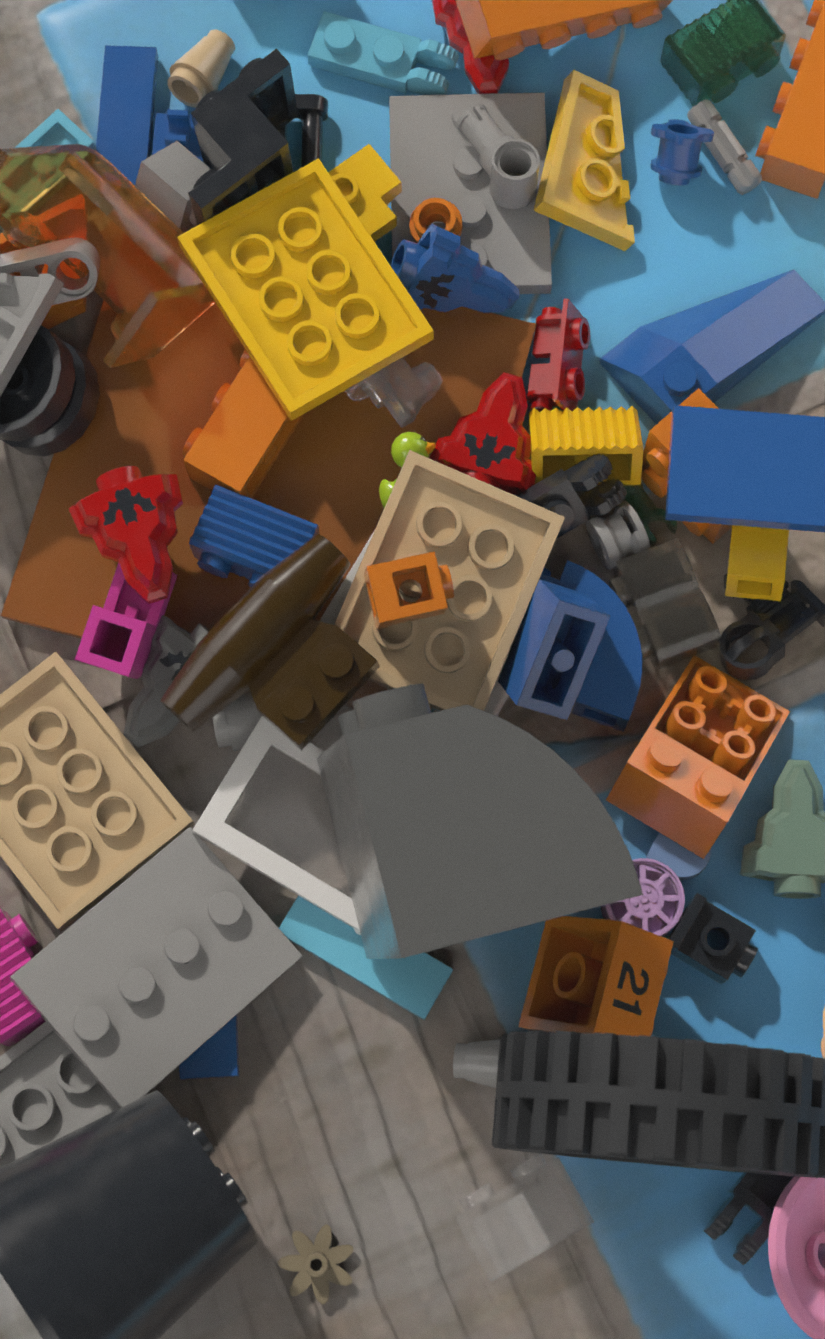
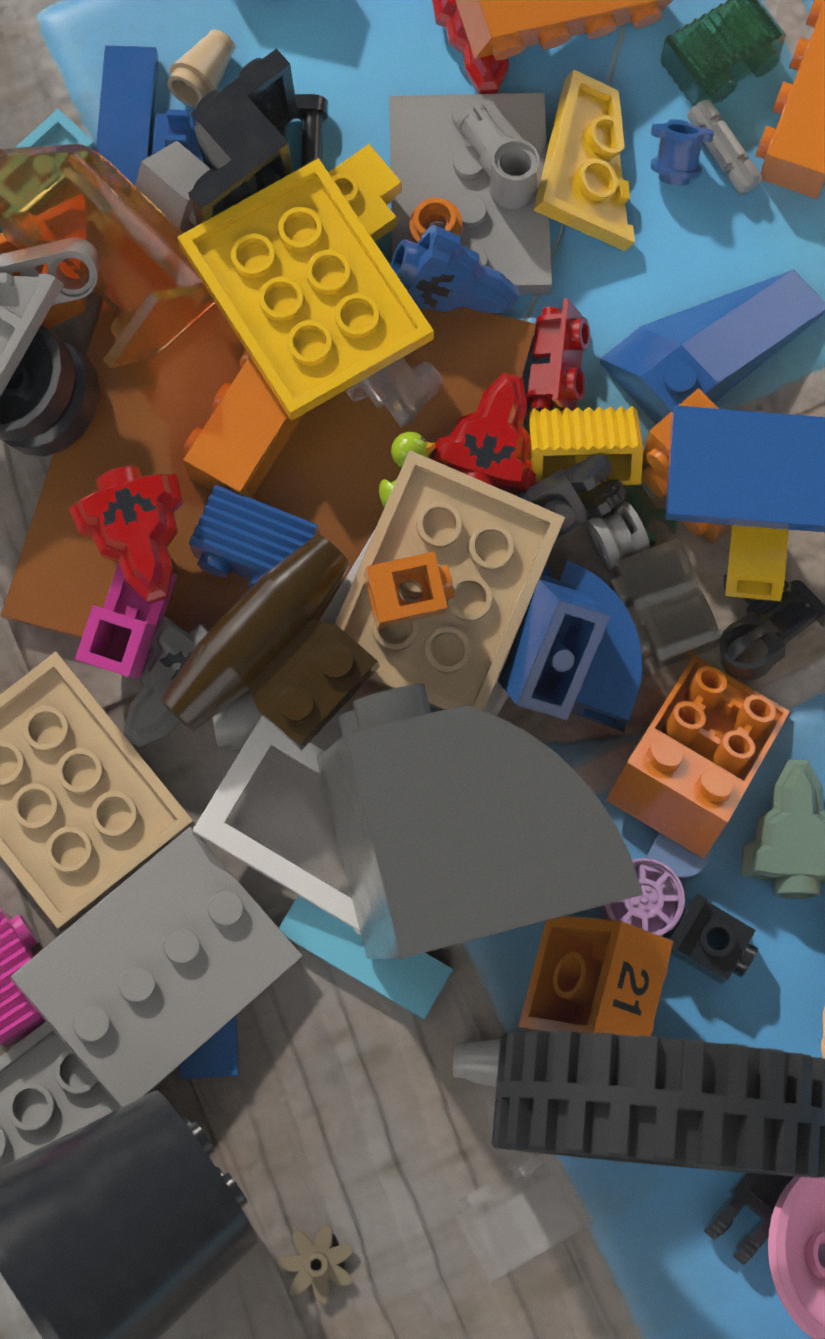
(380, 55): medium azure hinge -> none

